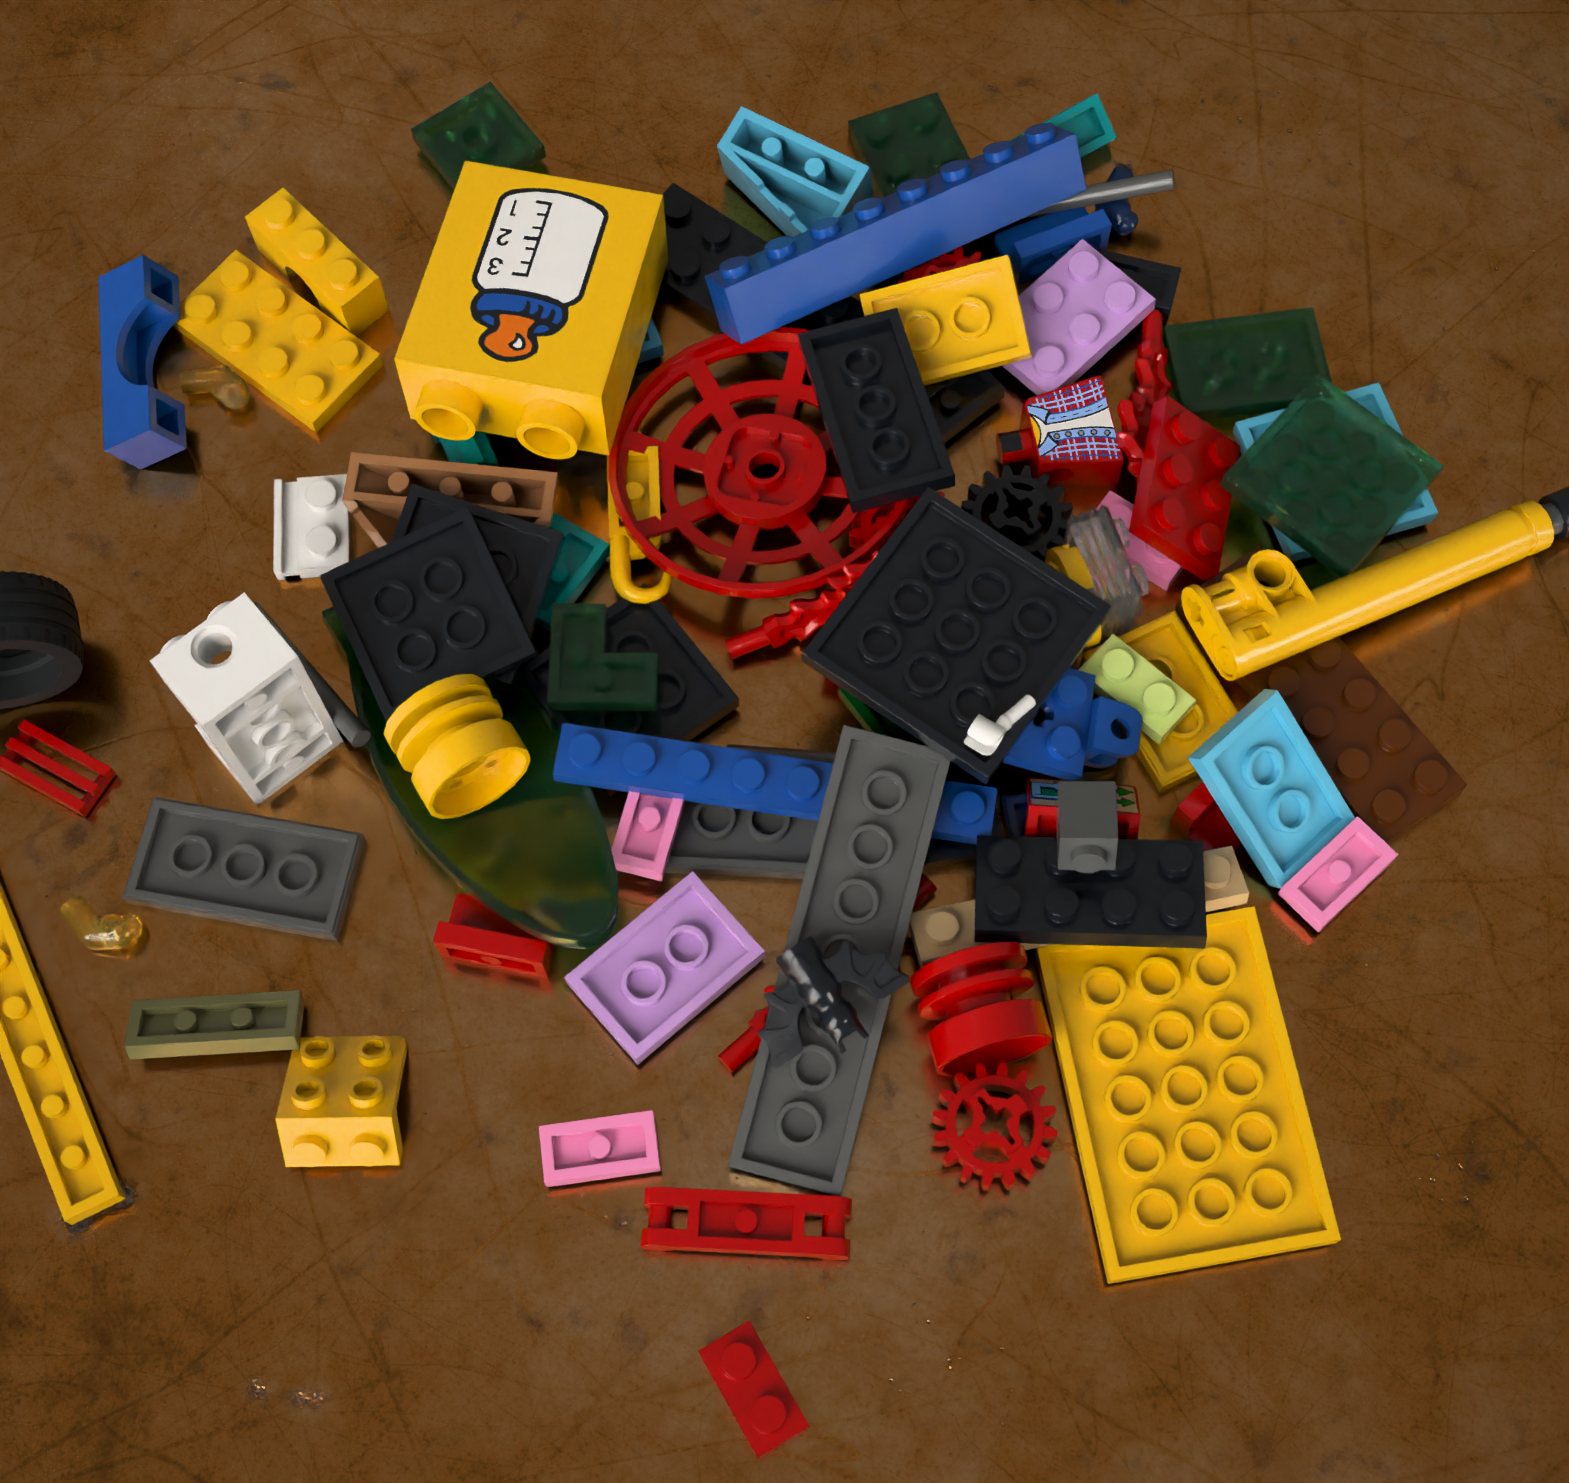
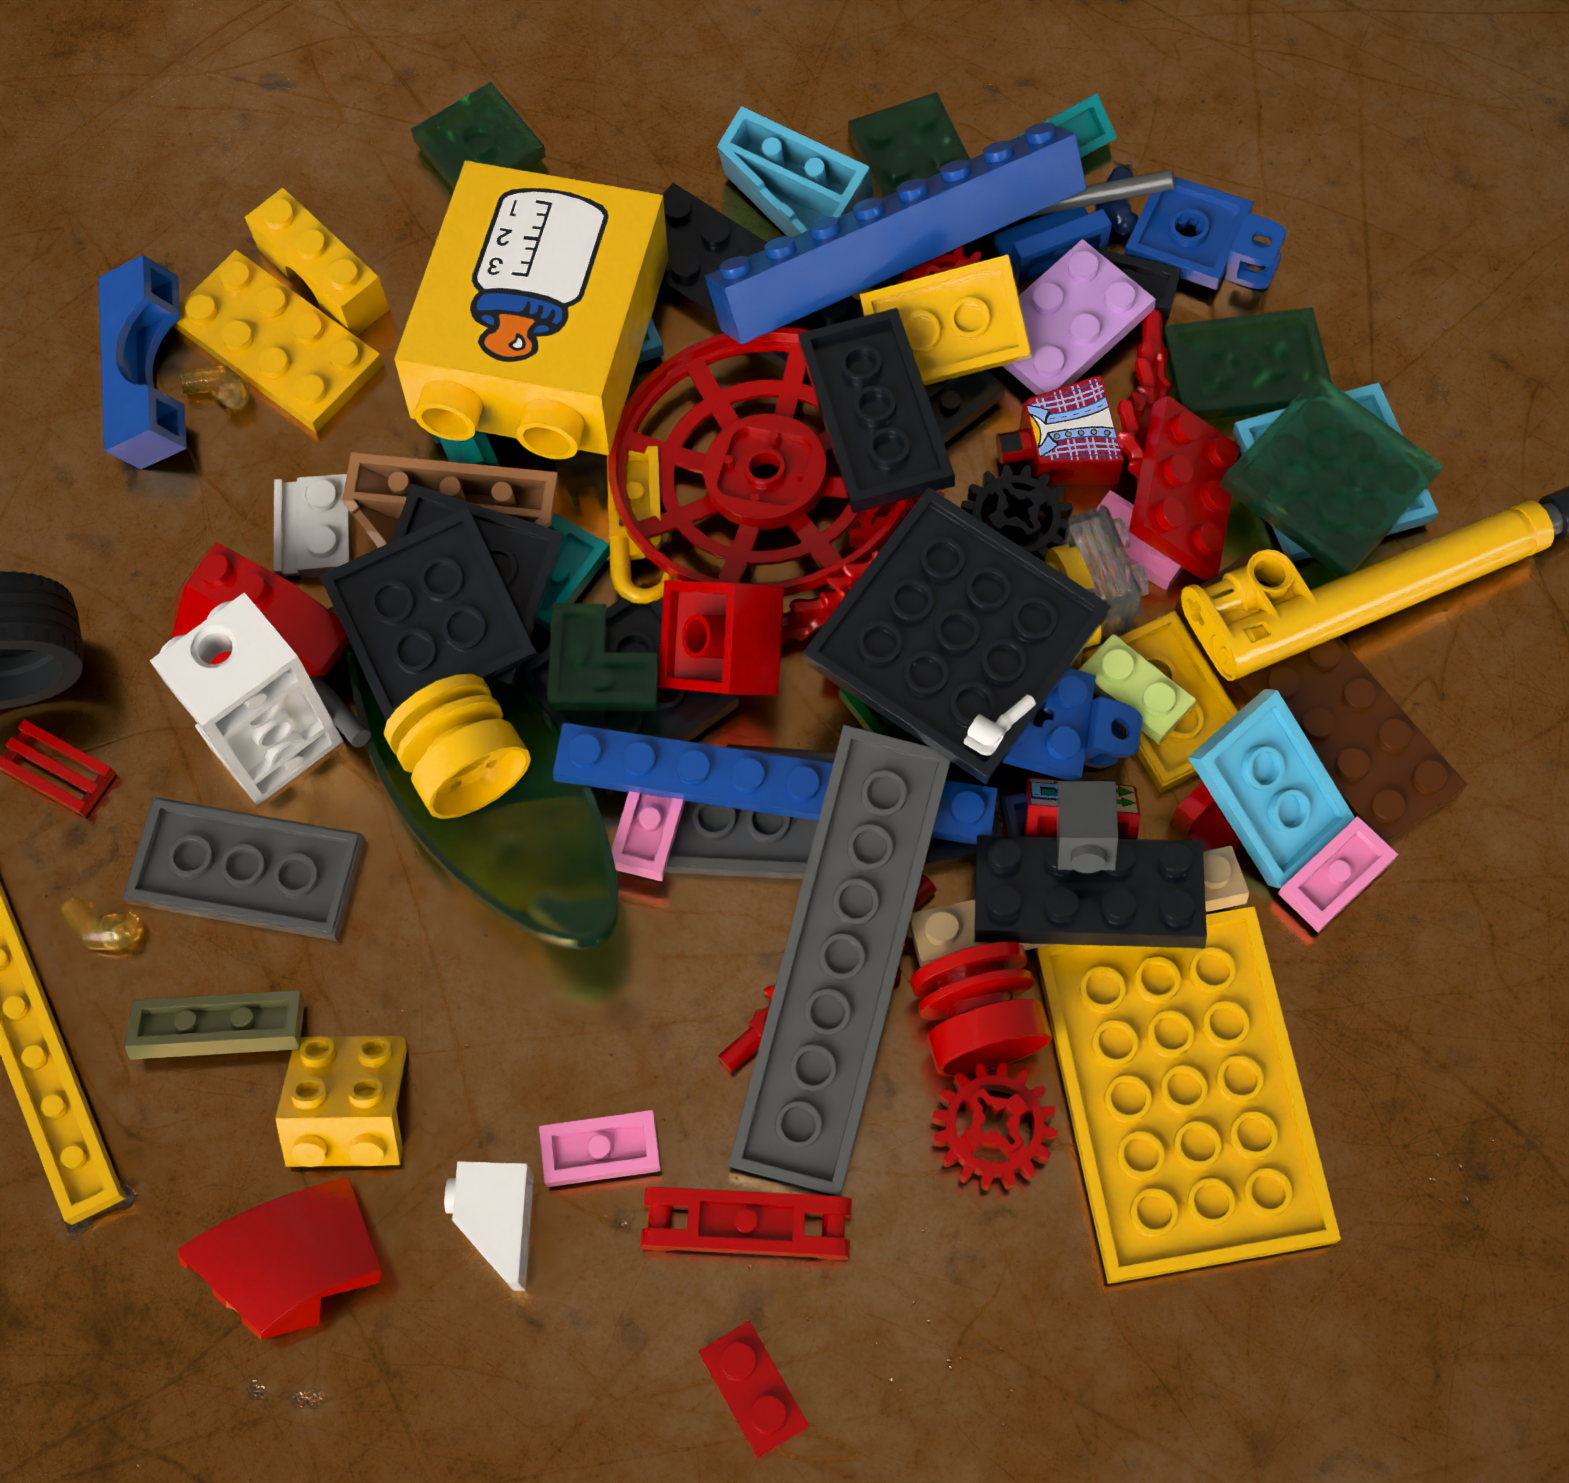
(286, 1257): none -> red slope
(300, 619): none -> red wedge
(489, 940): red panel -> none
(494, 1212): none -> white slope
(665, 967): lavender plate -> none
(721, 637): none -> red slope
(818, 986): black animal -> none
(1222, 241): none -> blue plate

